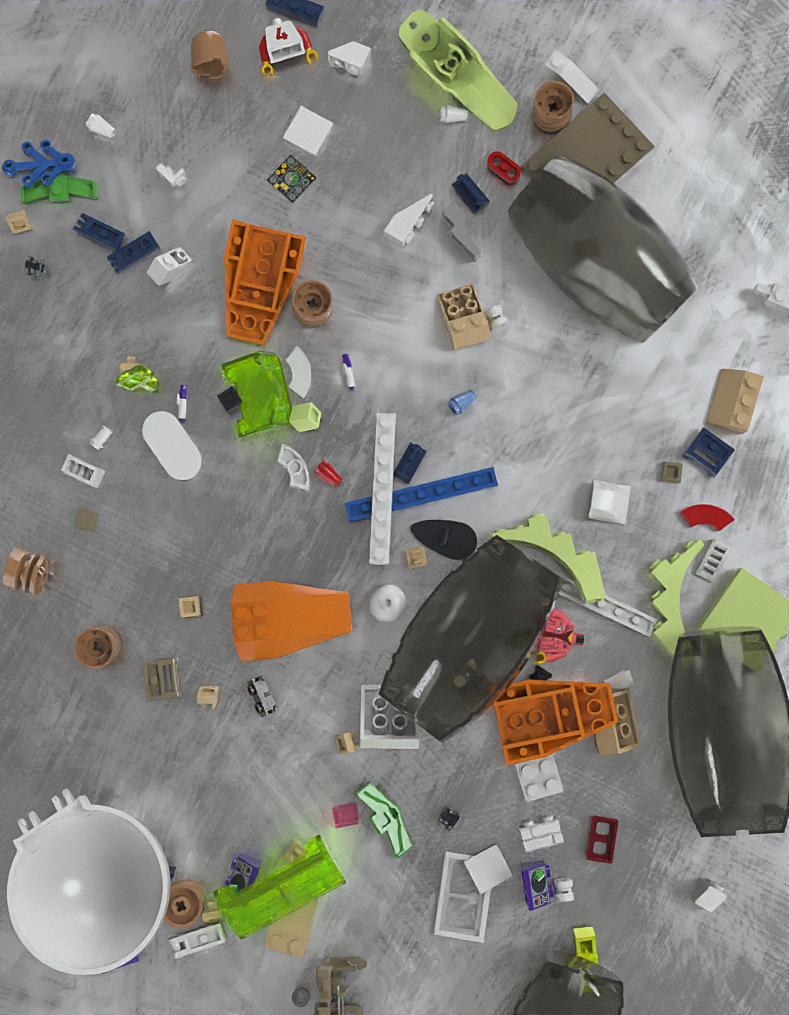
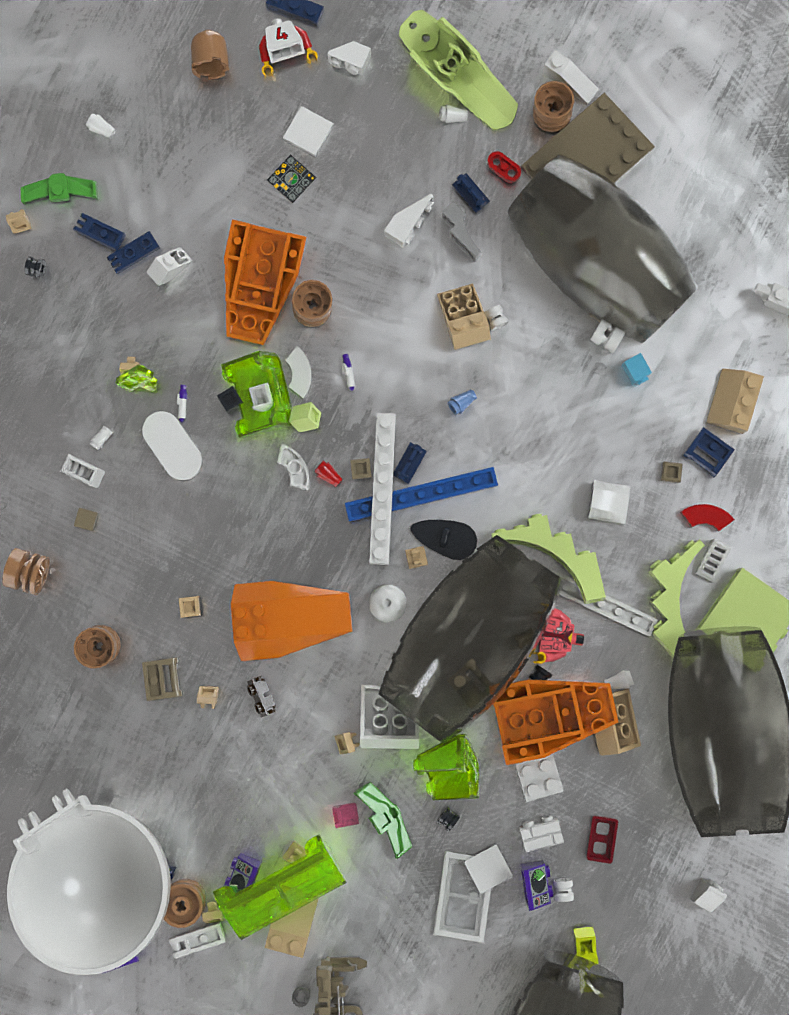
(40, 165): blue plant -> none
(170, 177): white bracket -> none
(261, 397): none -> white plate
(360, 469): none -> dark tan tile
(450, 769): none -> clear neon green windscreen
(614, 338): none -> white wheel
(636, 369): none -> medium azure brick

